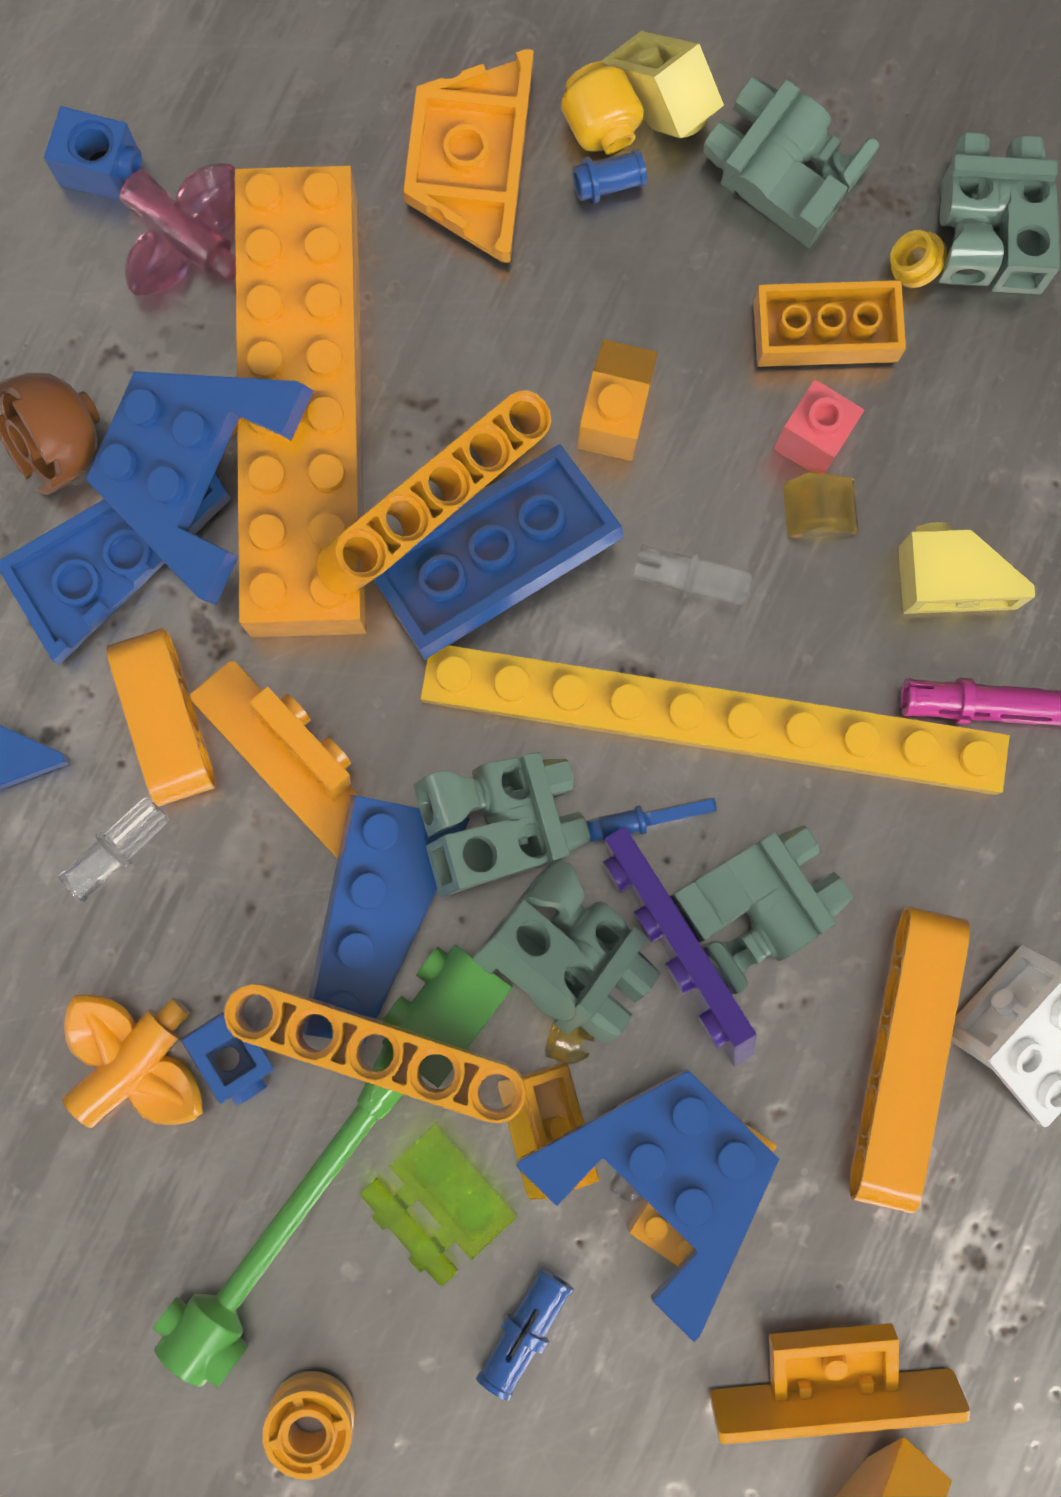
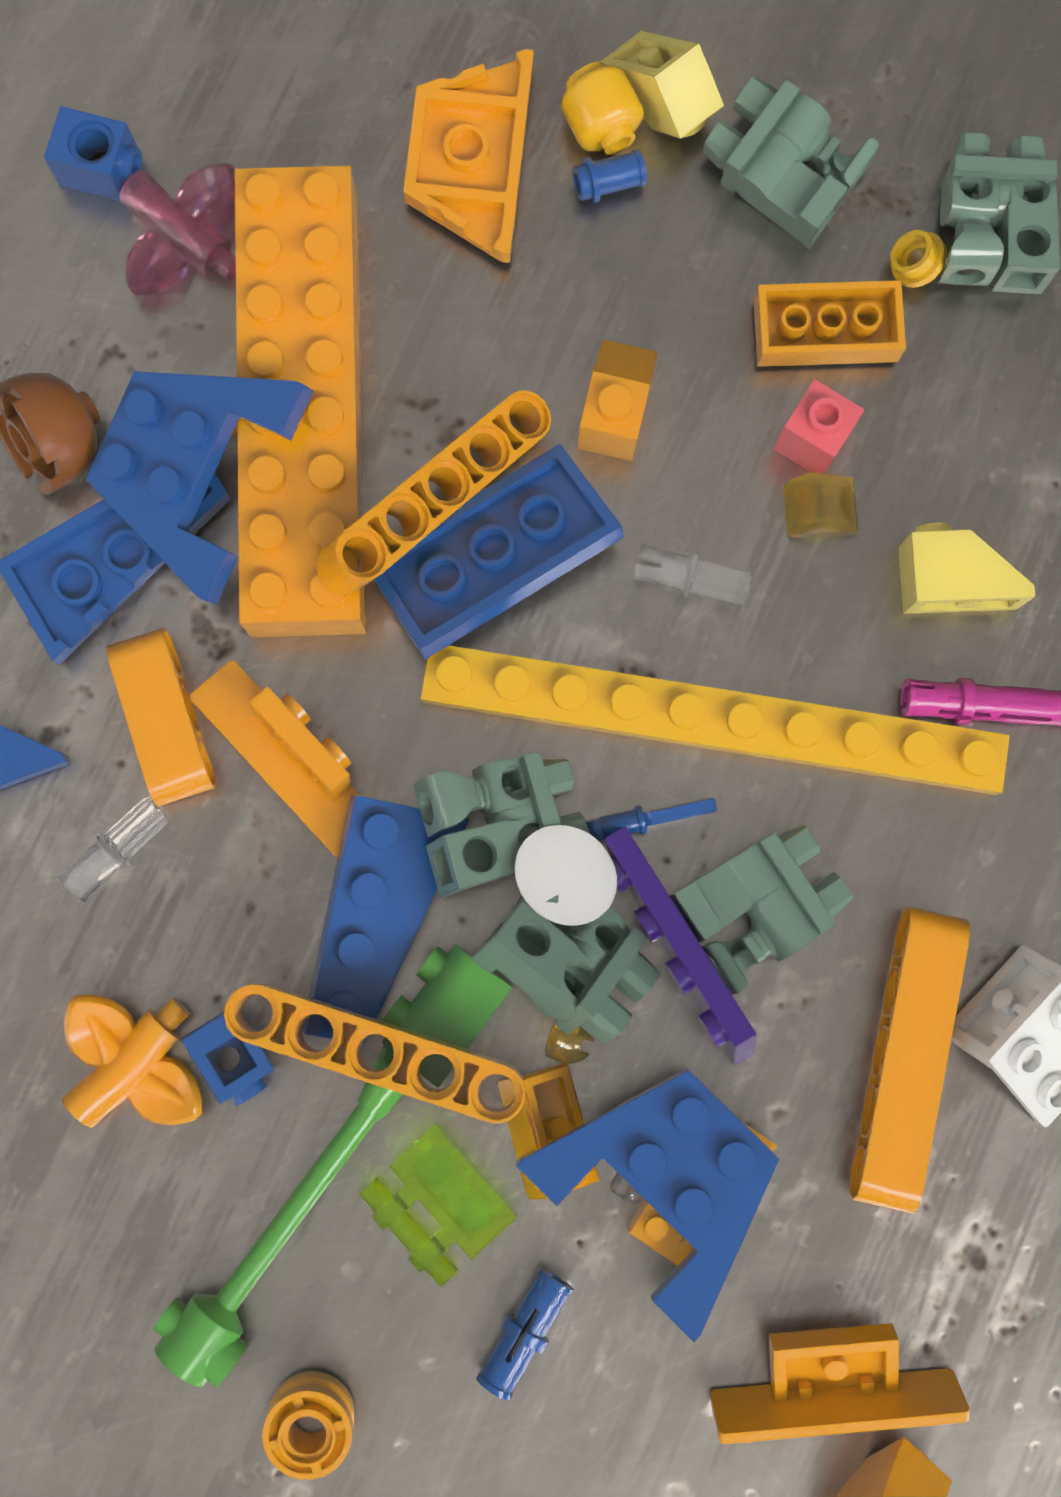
(566, 864): none -> white sticker

